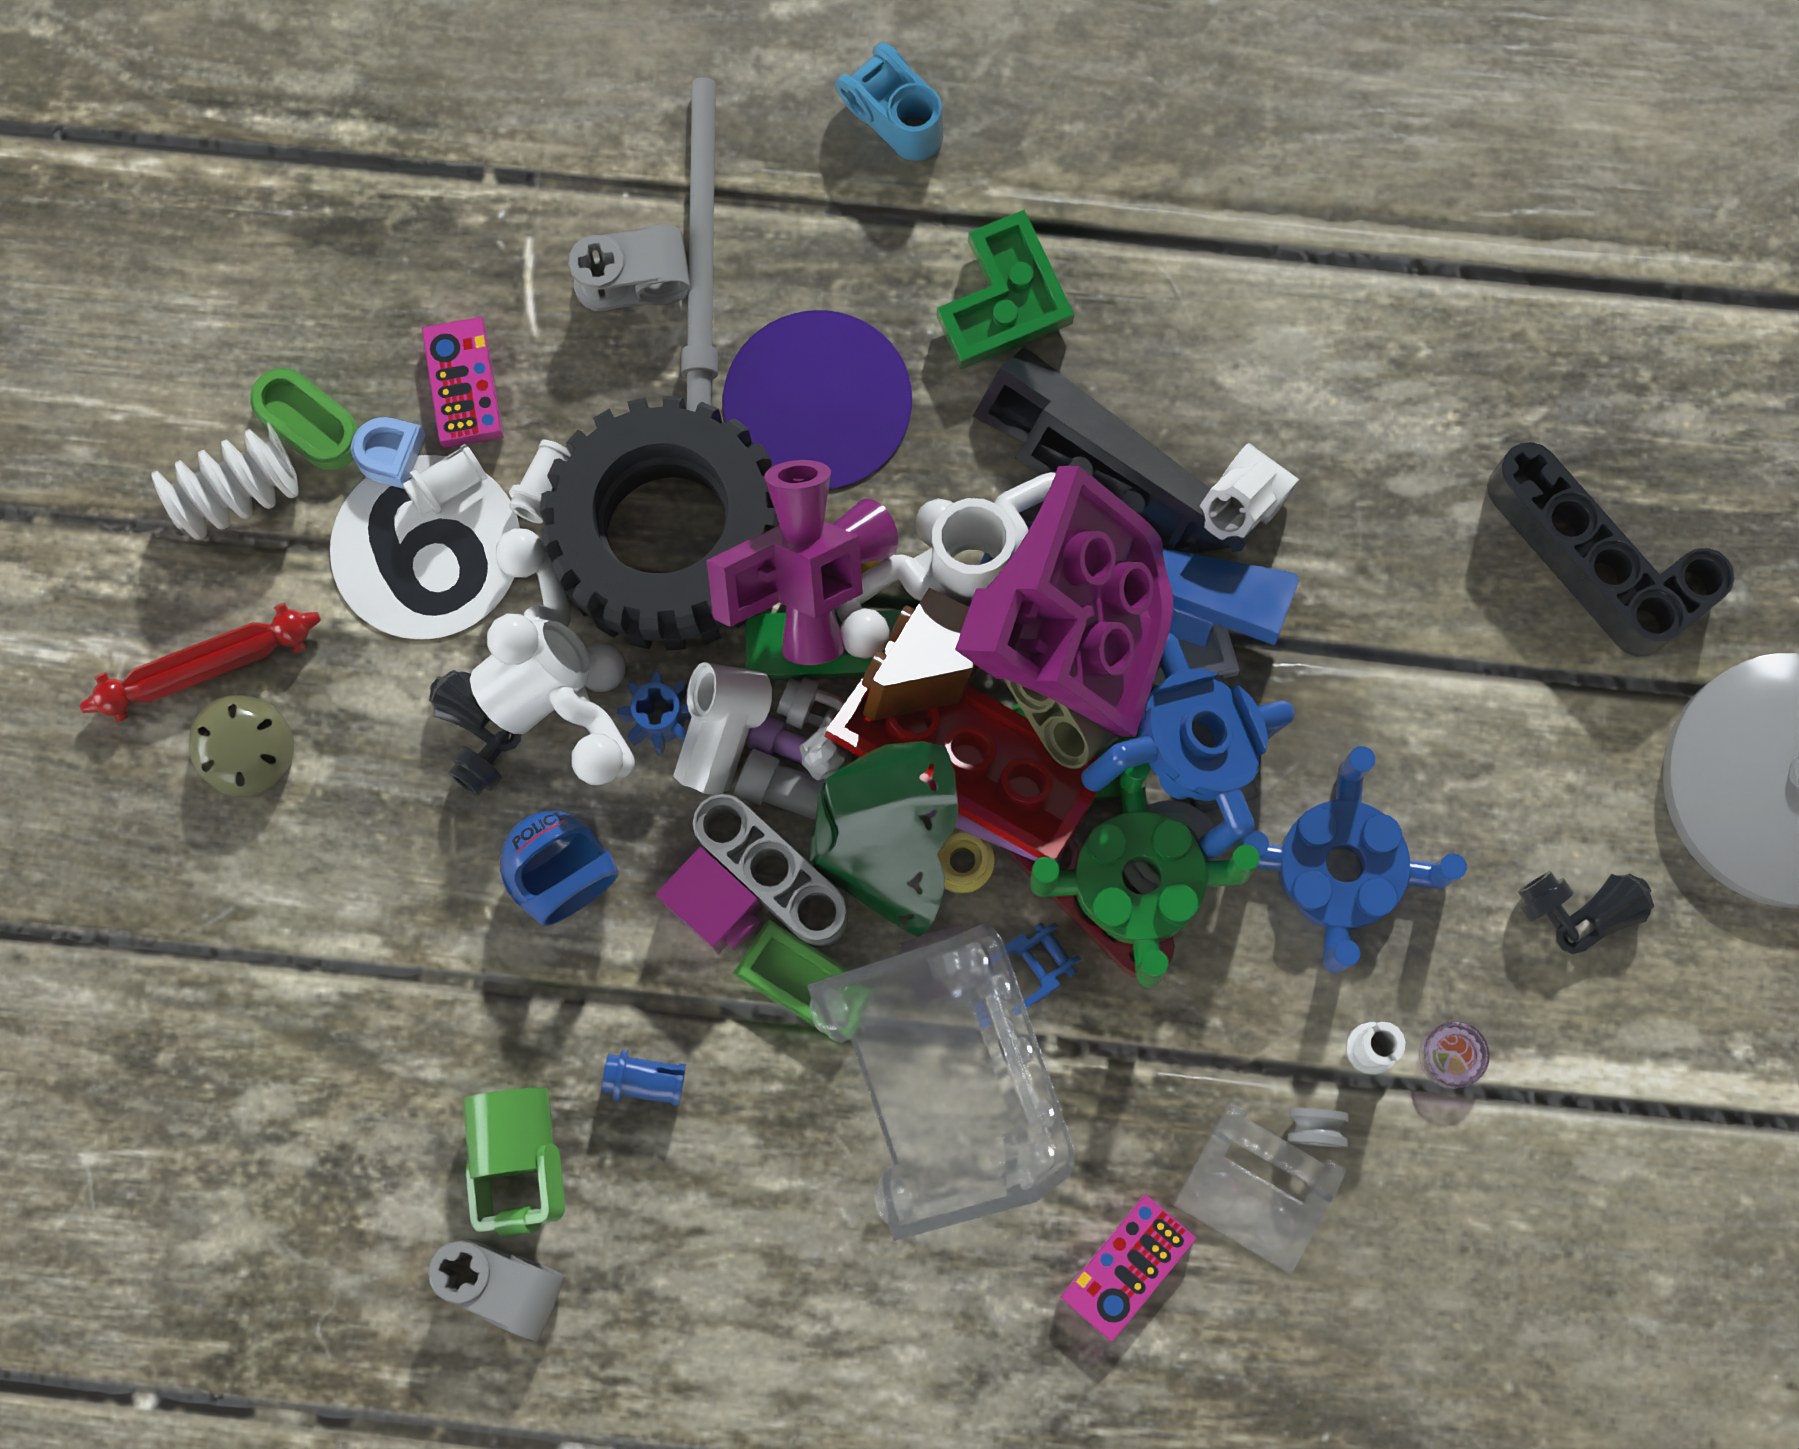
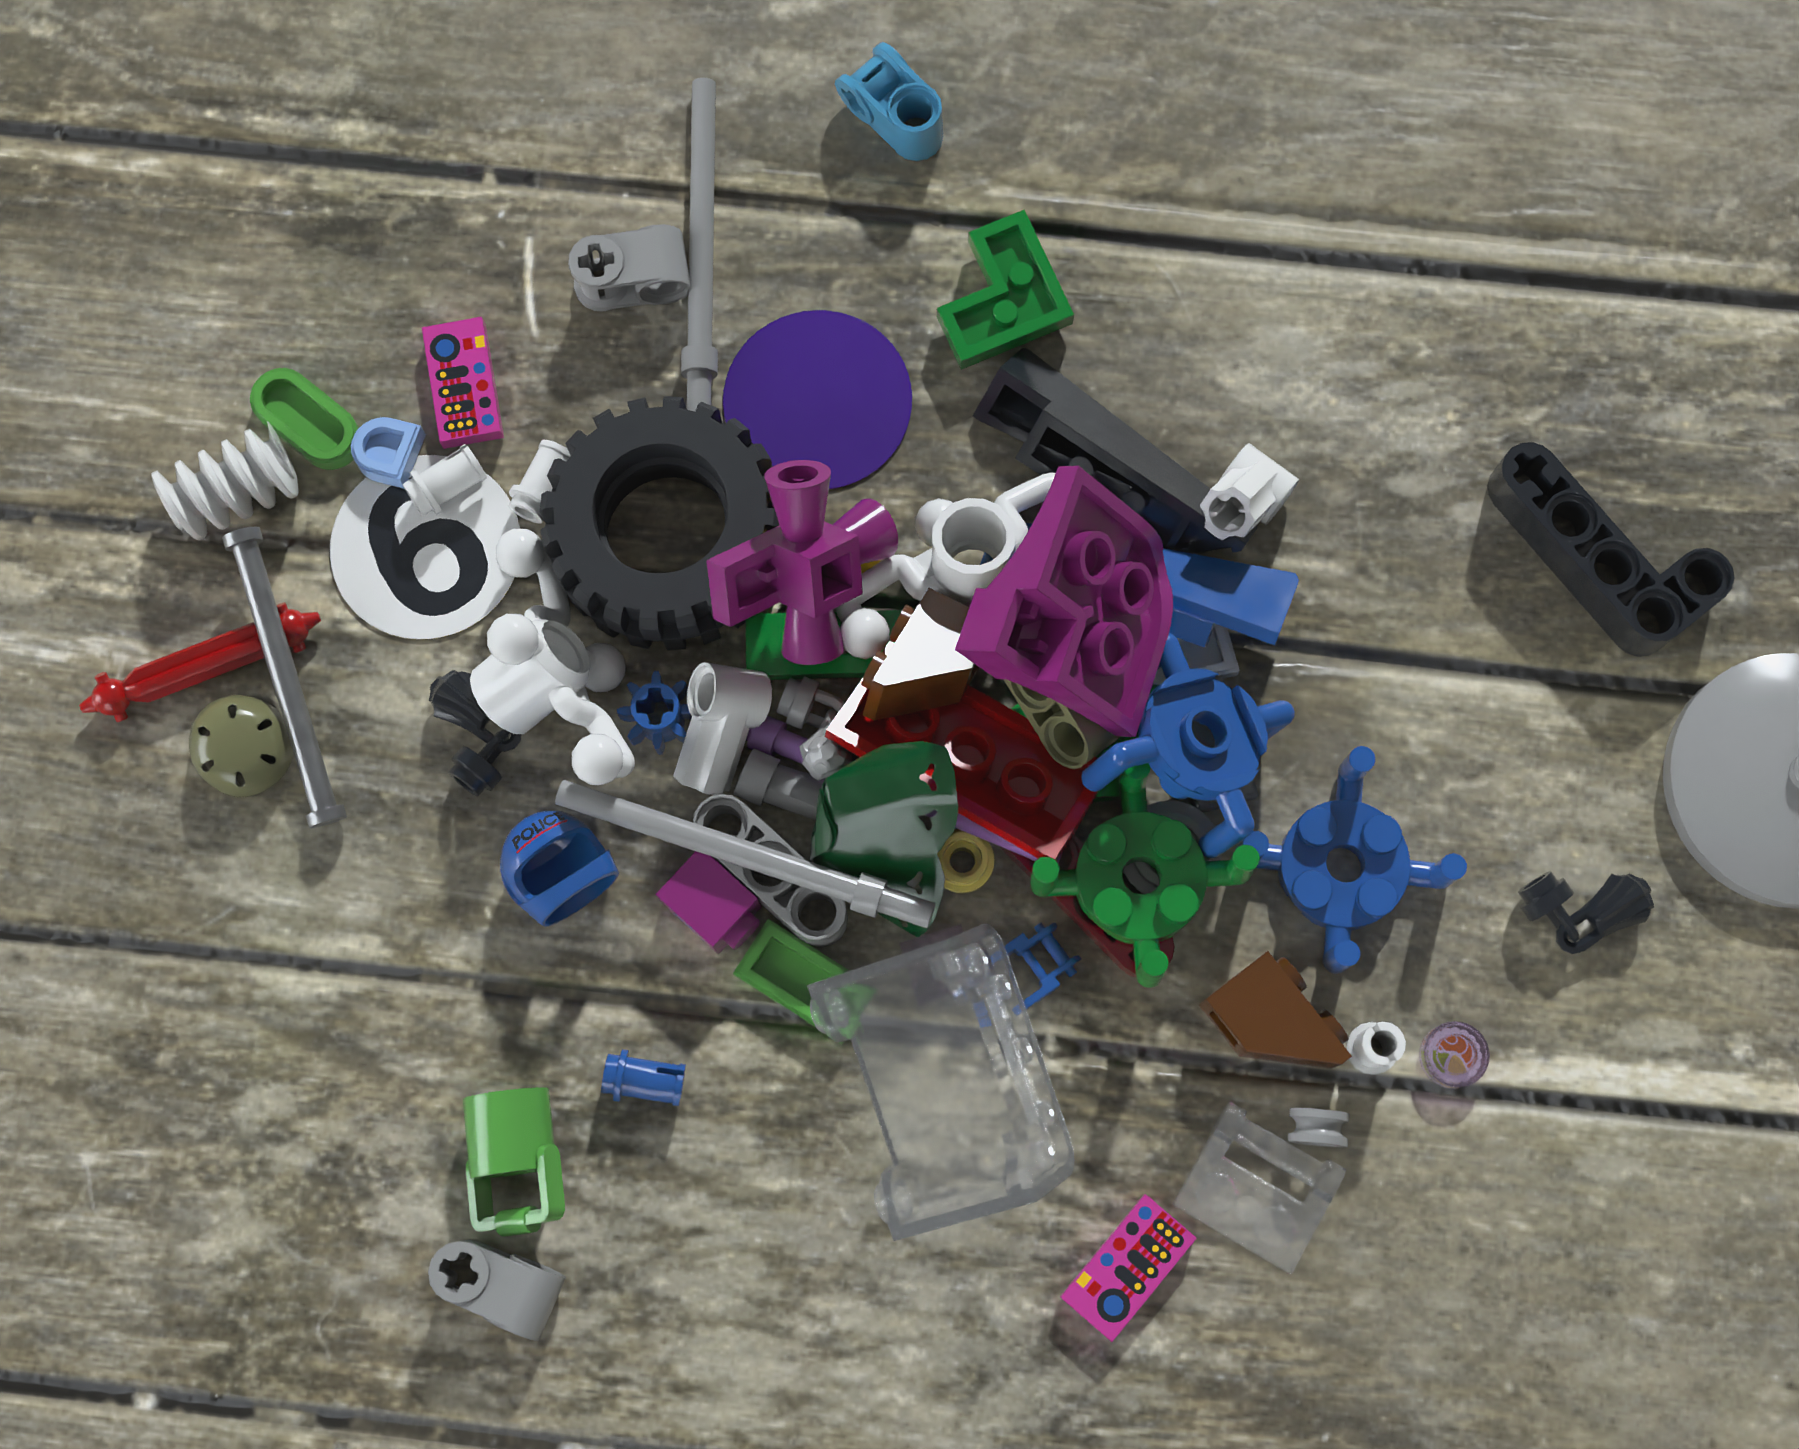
(284, 676): none -> flat silver bar
(866, 894): none -> light grey bar
(1272, 1020): none -> reddish brown slope

